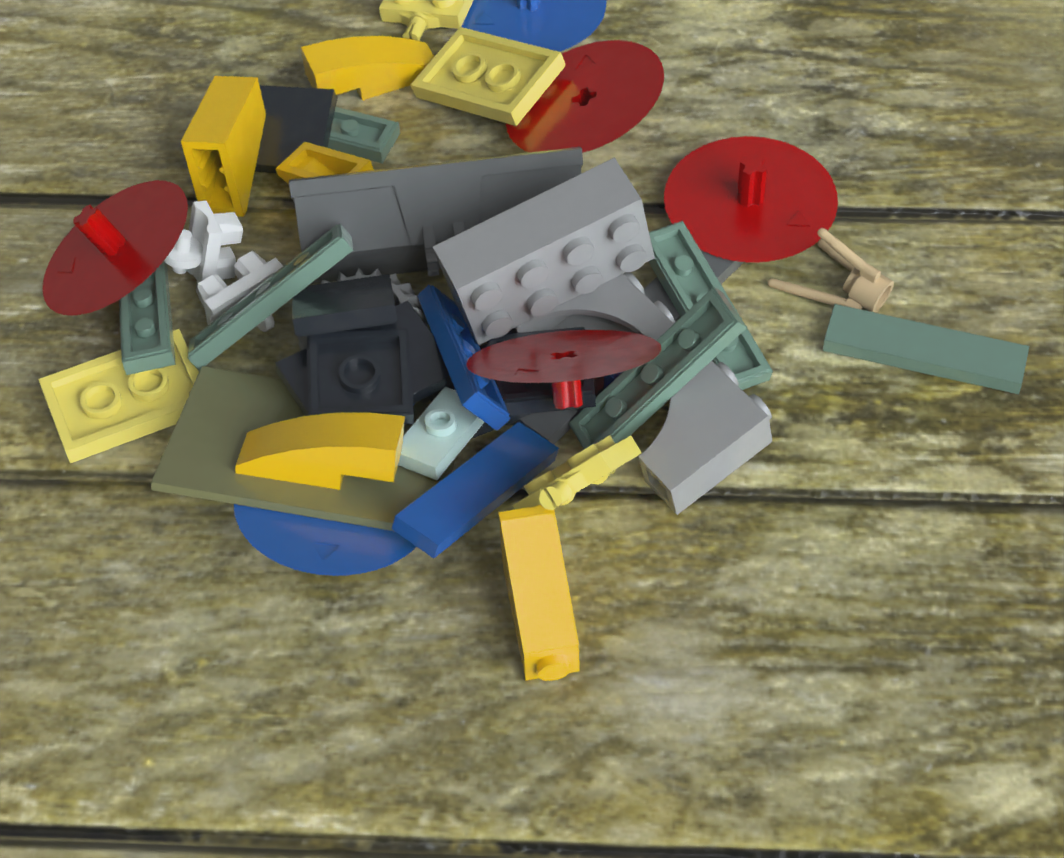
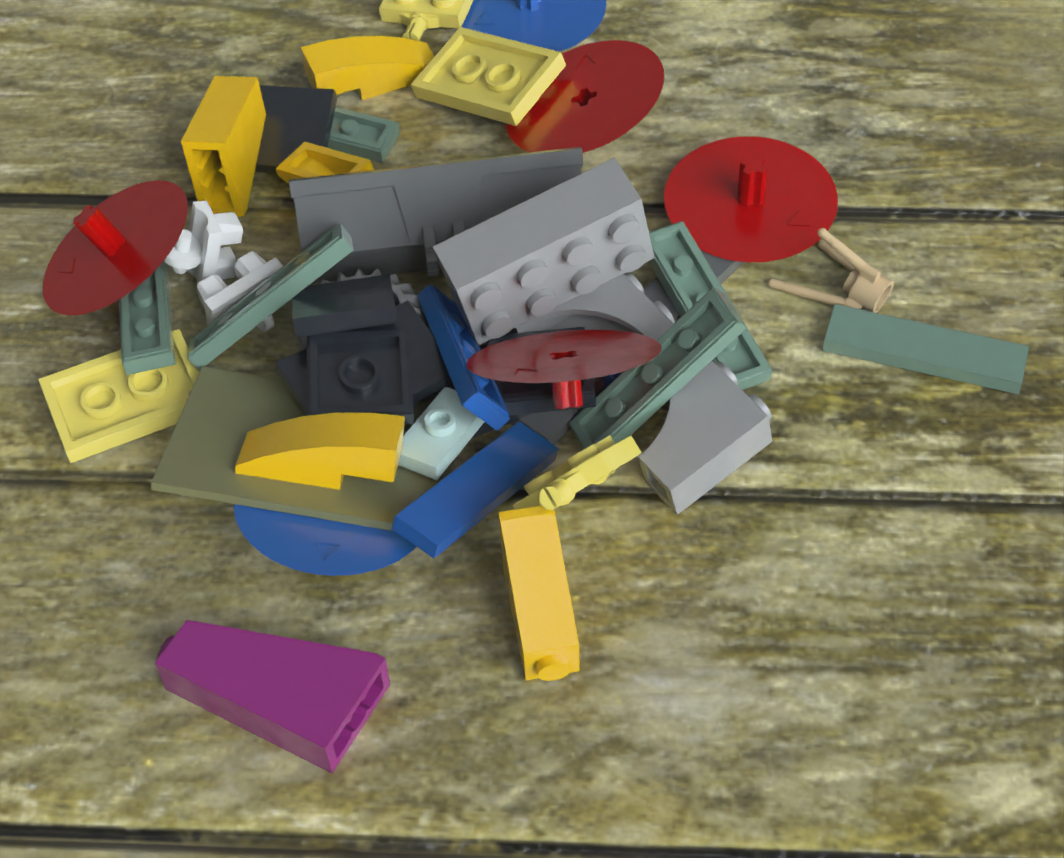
(276, 687): none -> magenta slope

